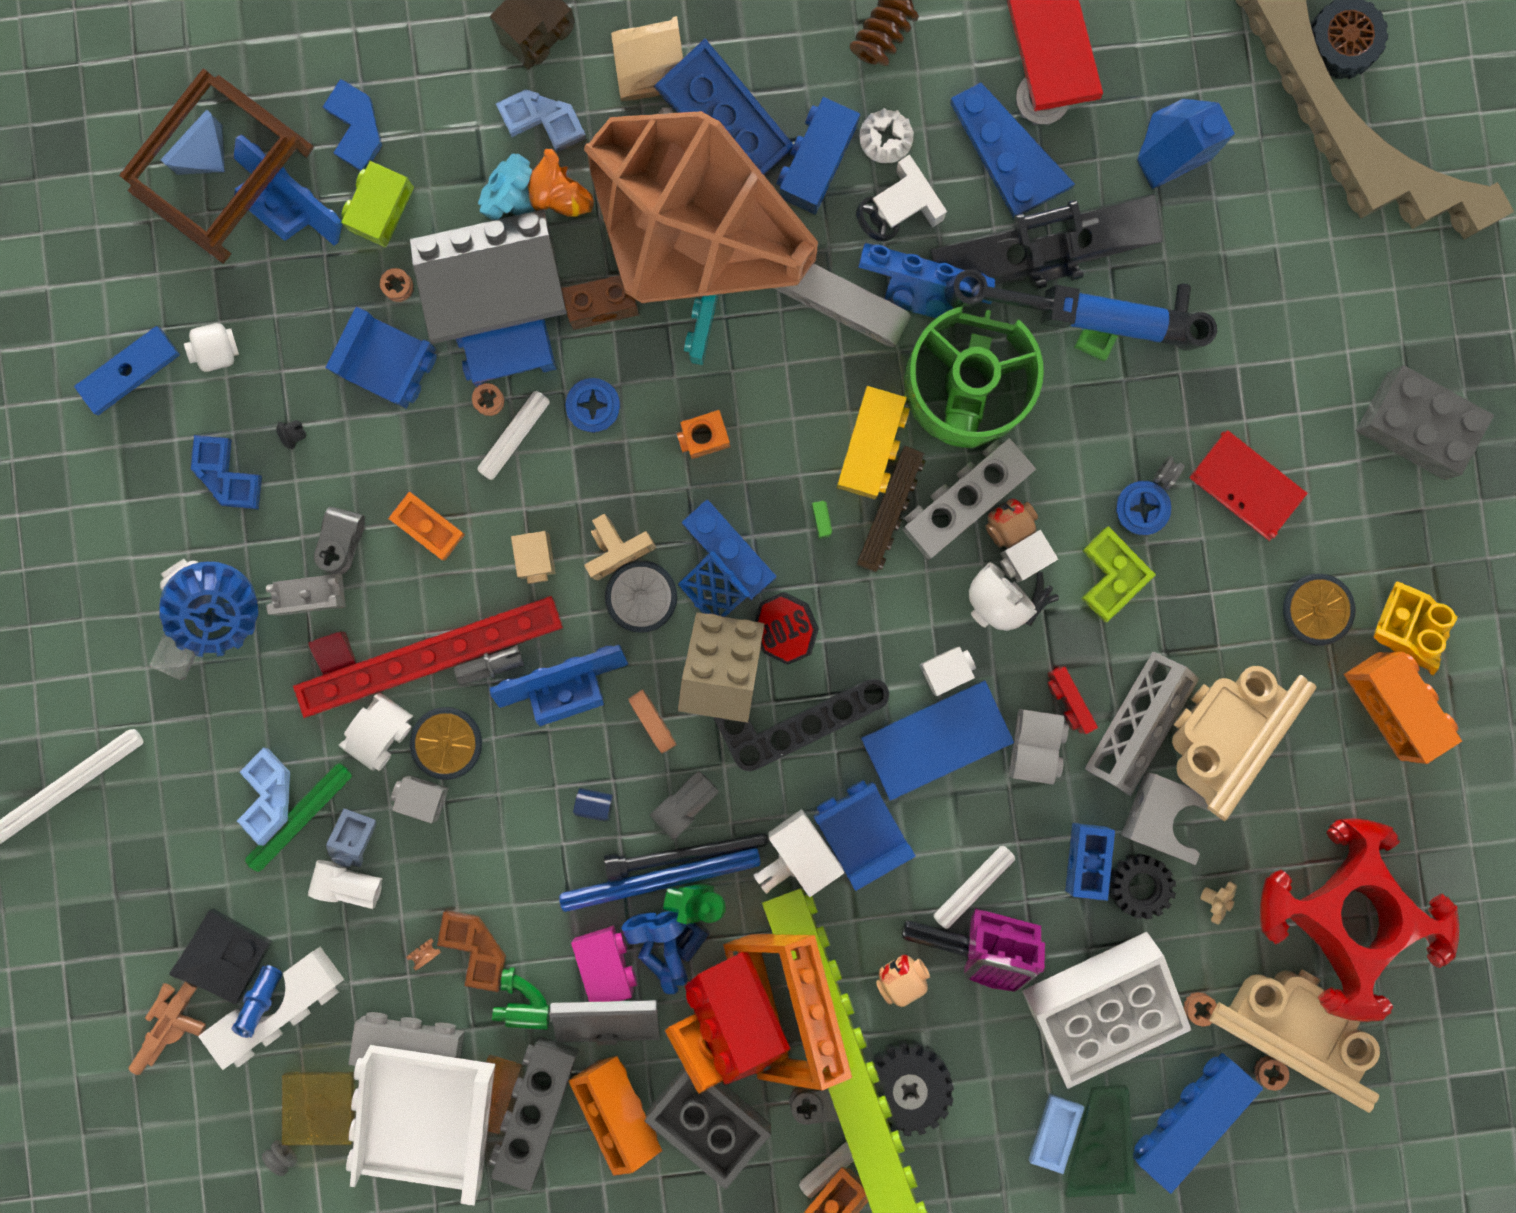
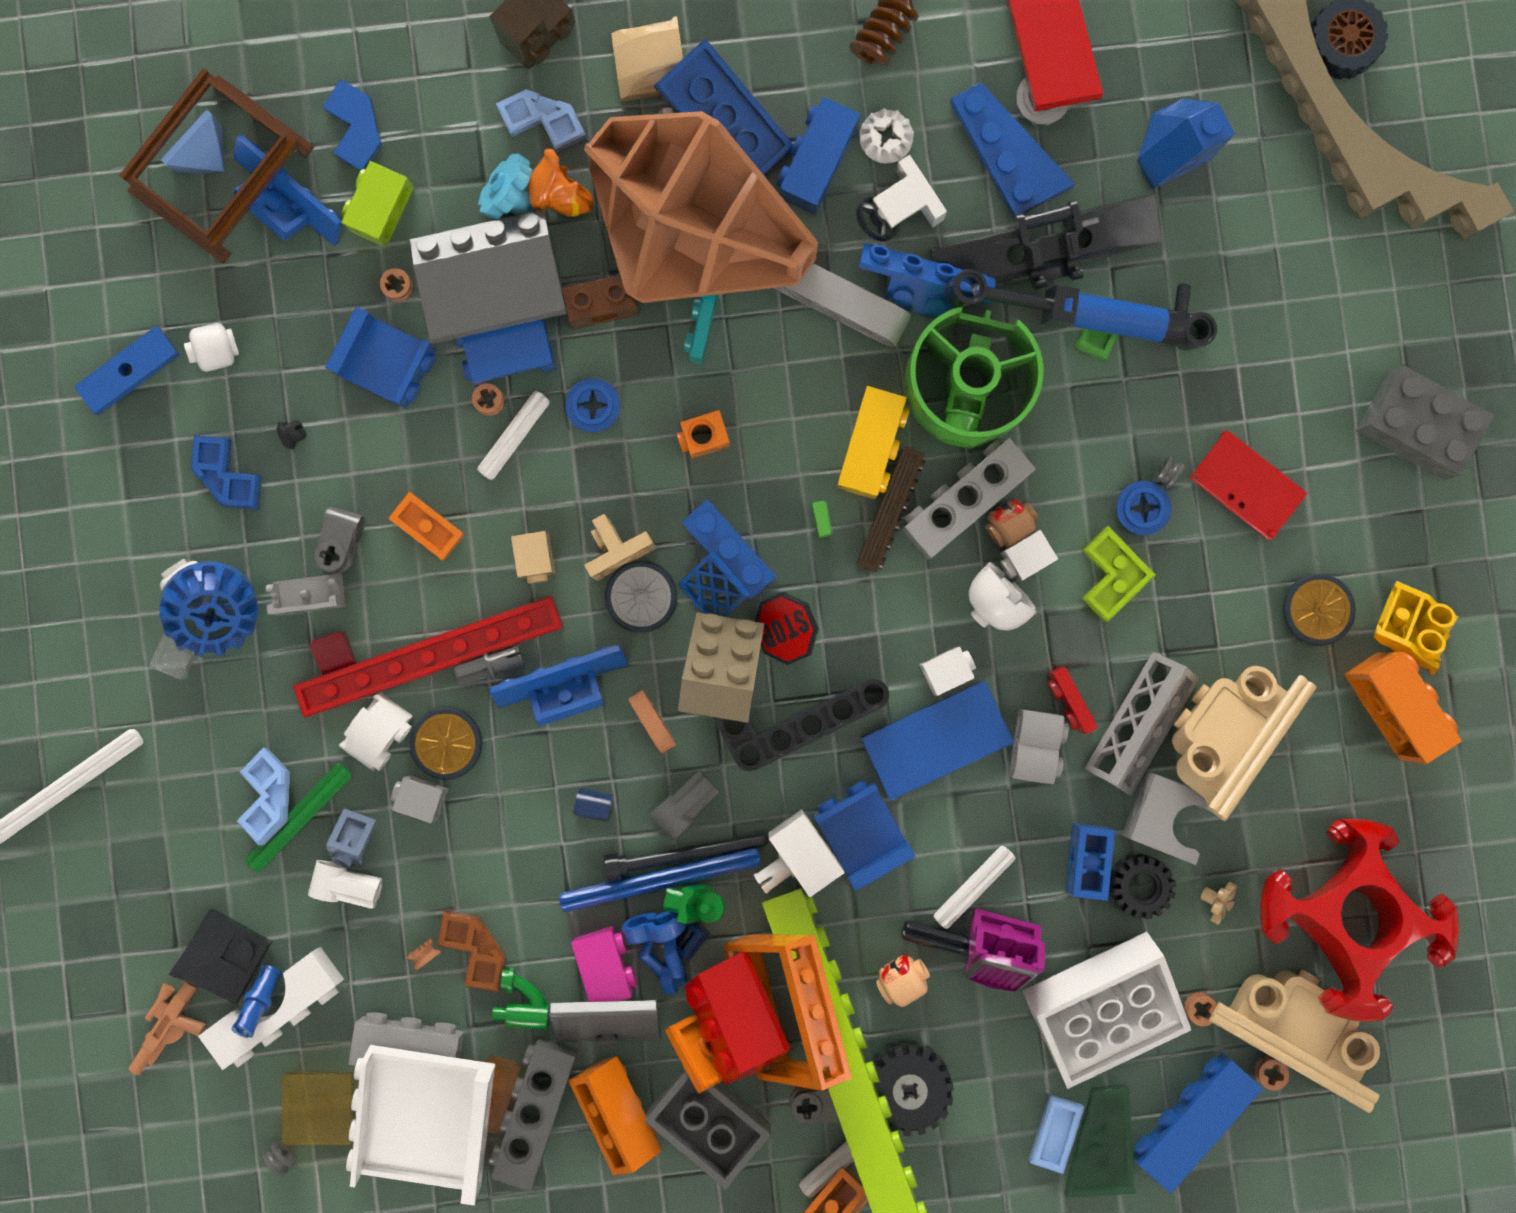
(1041, 597): black bar -> none

